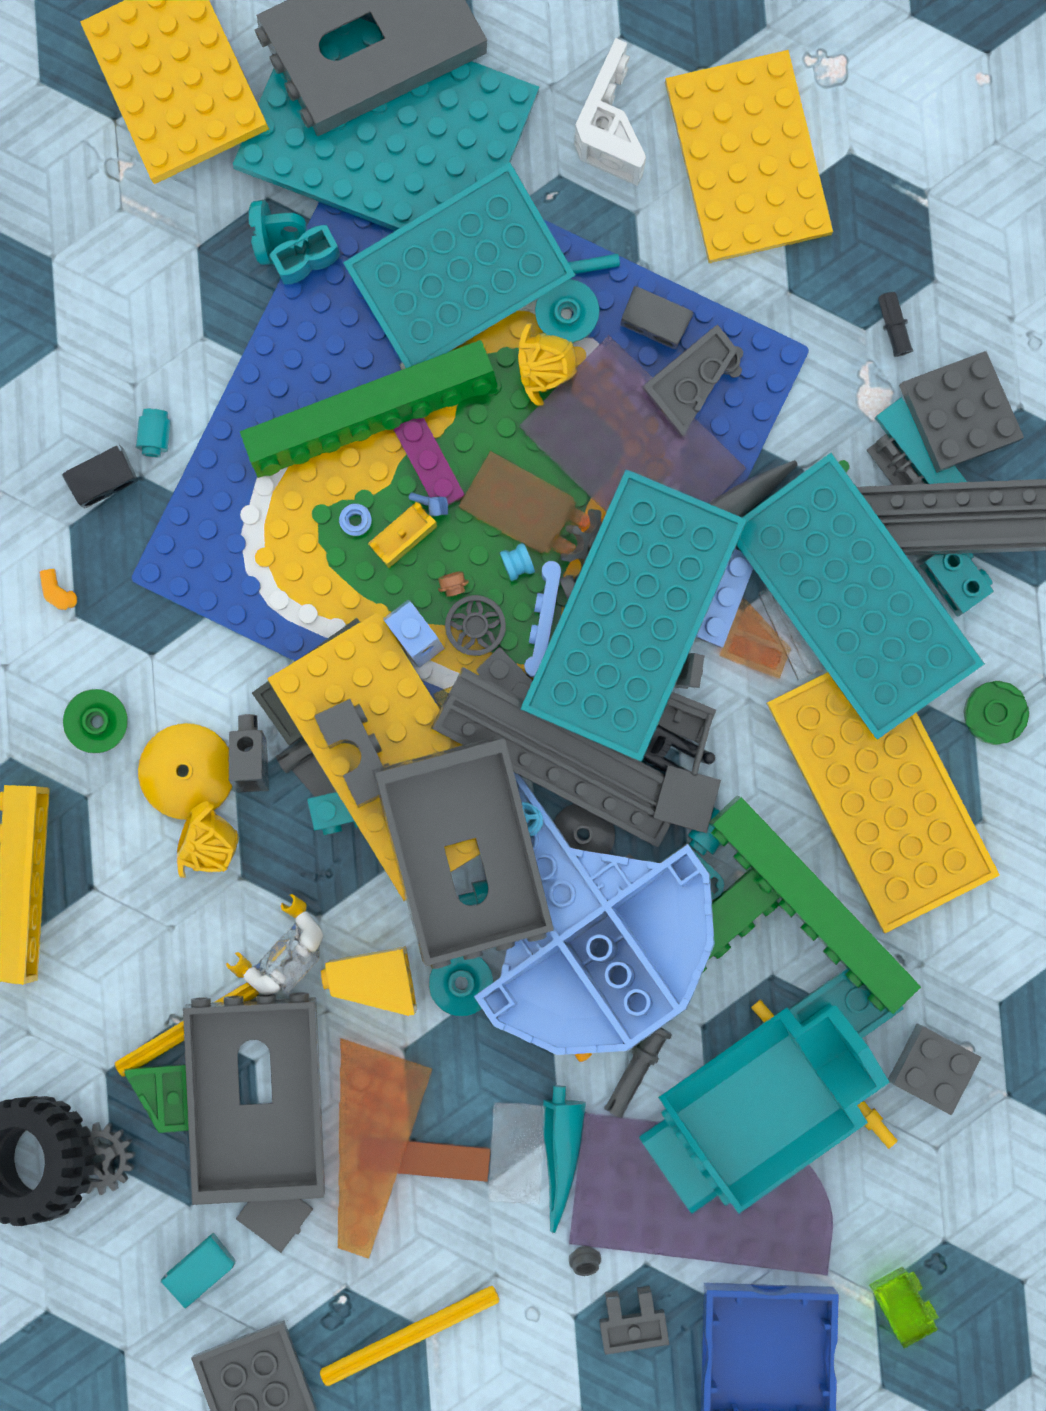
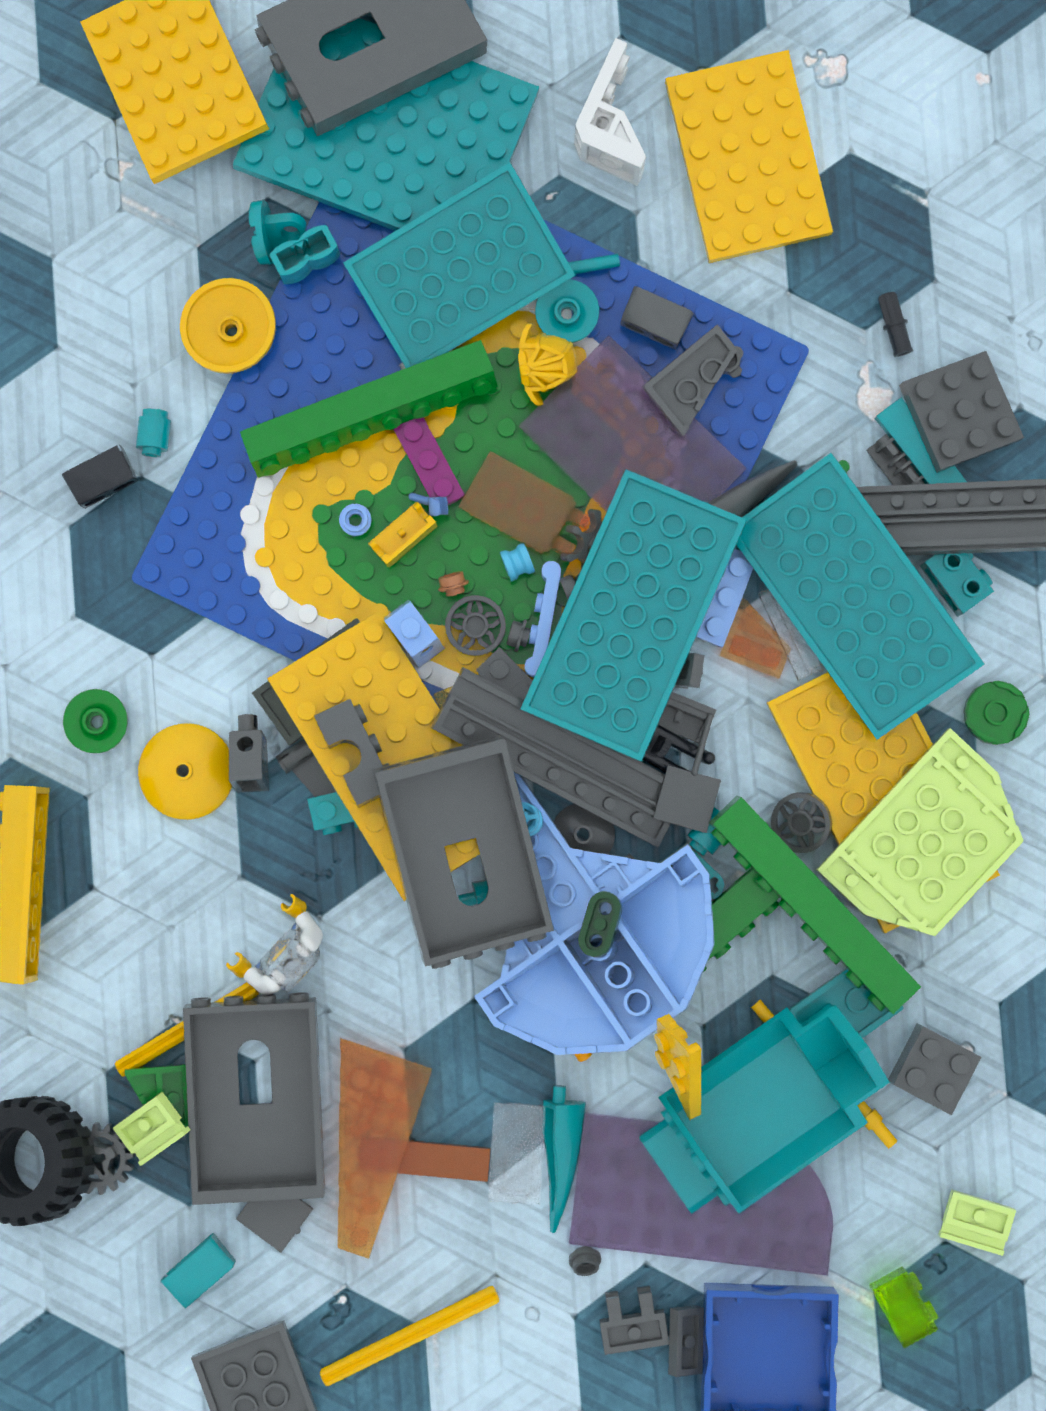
(53, 593): light orange arm -> none
(151, 1128): none -> yellowish green plate
(206, 841): yellow piece -> none
(217, 309): none -> yellow dish
(373, 979): yellow slope -> none
(451, 998): teal dish -> none
(518, 634): none -> dark grey plate
(597, 923): none -> dark green plate
(643, 1056): dark grey pin -> none
(680, 1062): none -> yellow wing
(686, 1341): none -> dark grey plate
(802, 821): none -> dark grey wheel
(927, 841): none -> yellowish green plate
(977, 1222): none -> yellowish green plate

